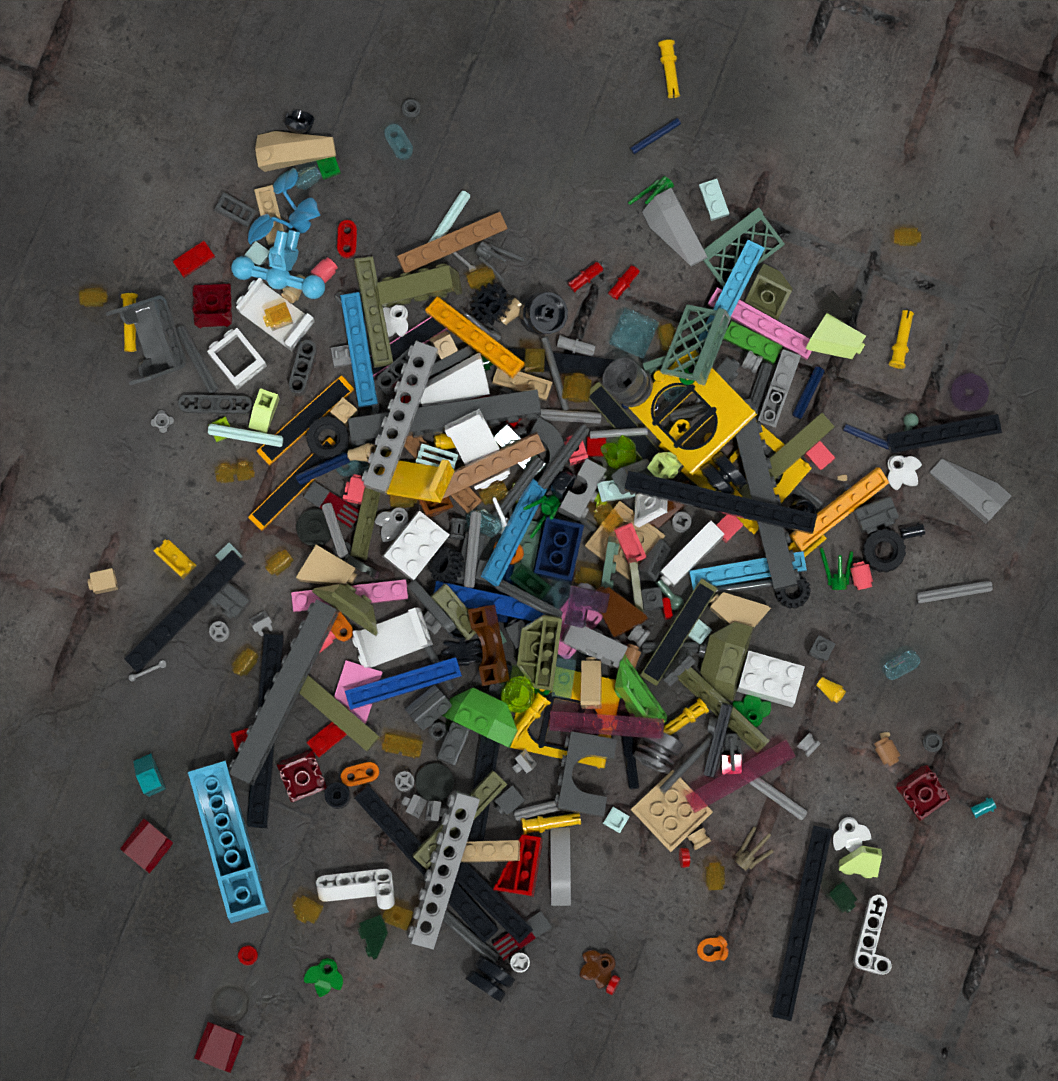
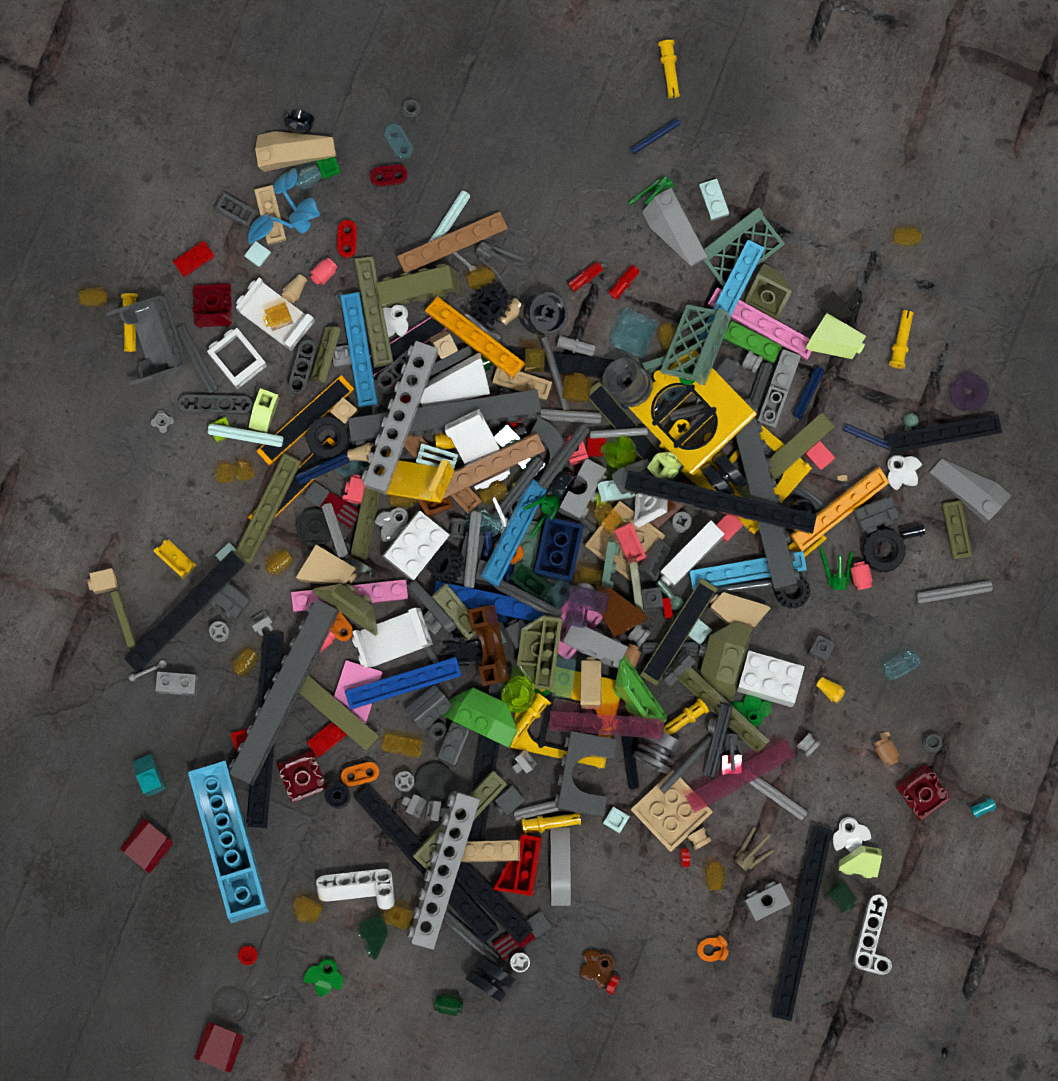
(123, 618): none -> olive tile
(176, 683): none -> light grey brick
(267, 508): none -> olive tile
(281, 259): medium azure connector -> none
(325, 354): none -> olive tile
(388, 174): none -> dark red plate
(448, 1004): none -> dark green brick
(488, 550): none -> dark blue piece
(778, 897): none -> light grey brick
(956, 530): none -> olive tile

